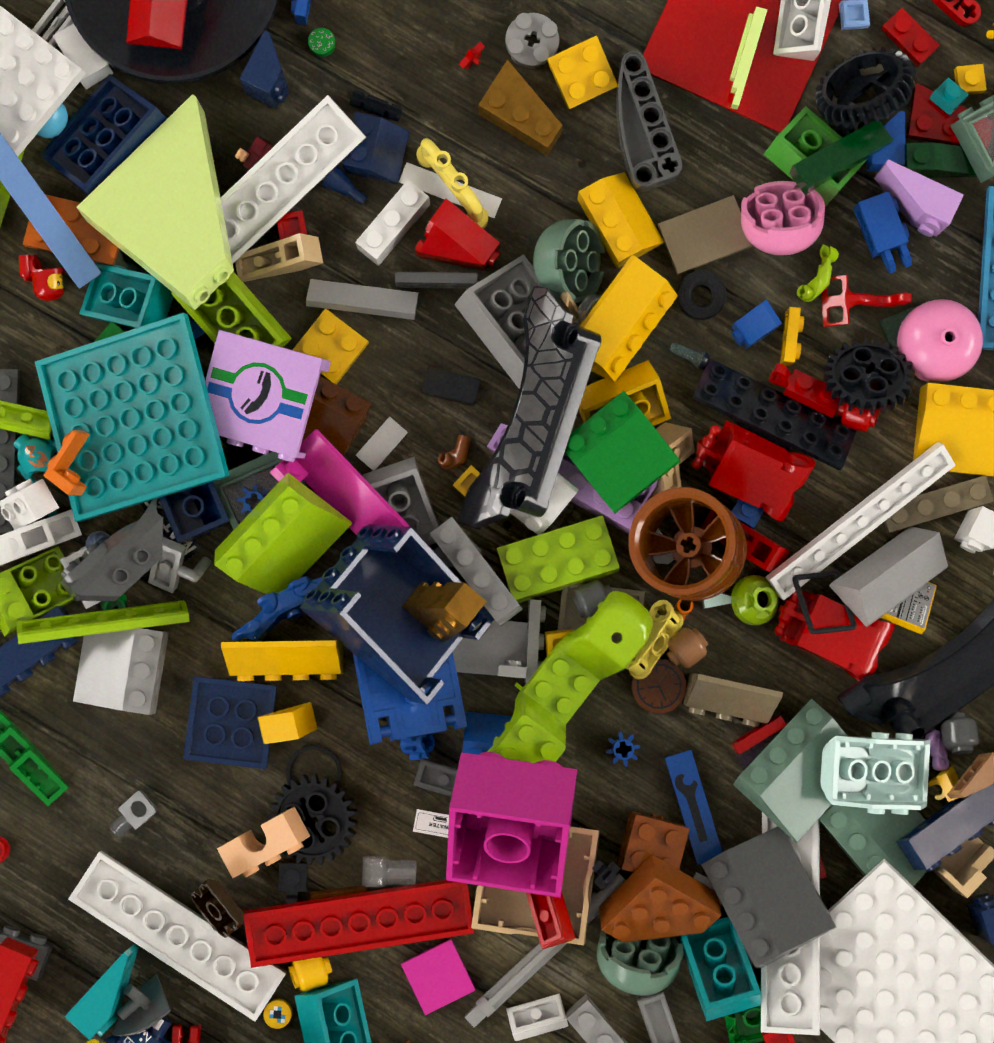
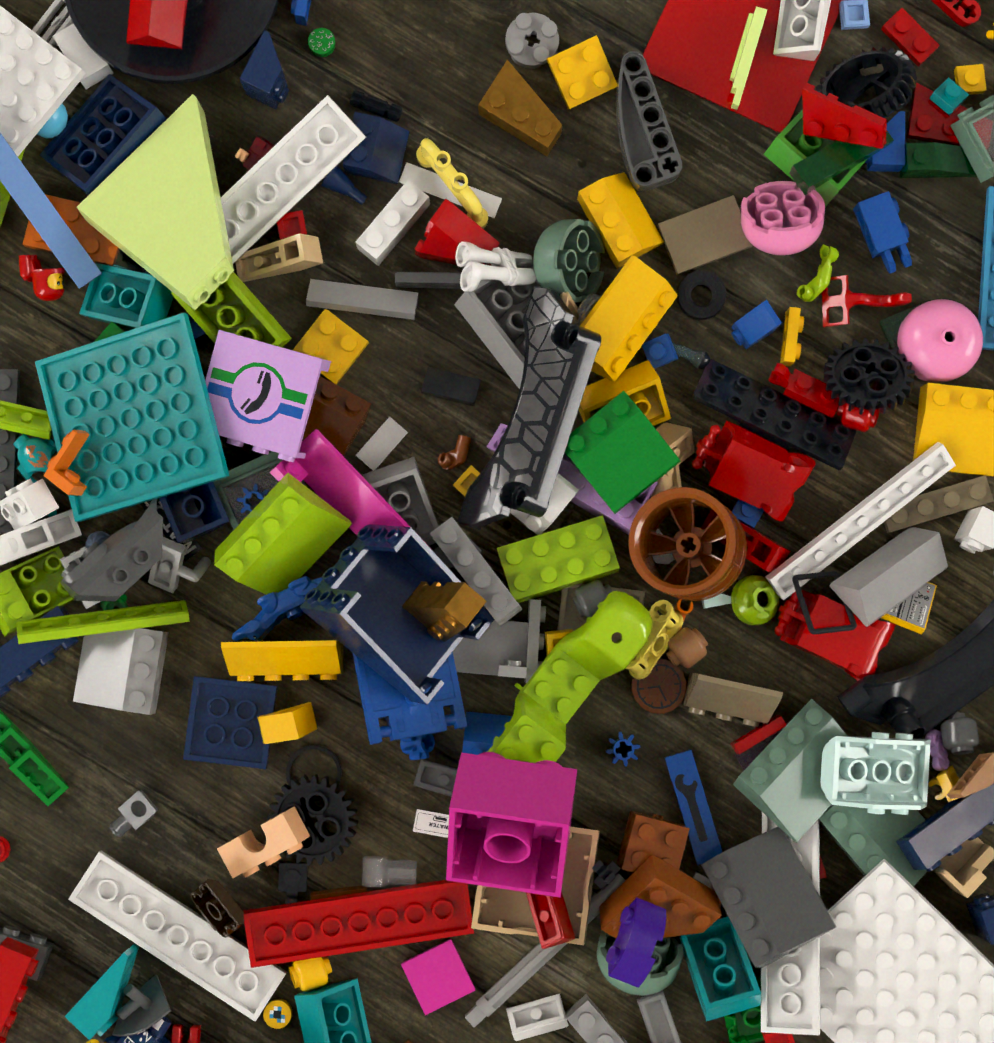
(472, 56): red piece -> none
(506, 266): none -> white piece
(638, 933): none -> dark purple brick
(660, 351): none -> blue plate
(836, 121): none -> red wing
(920, 199): lavender slope -> none

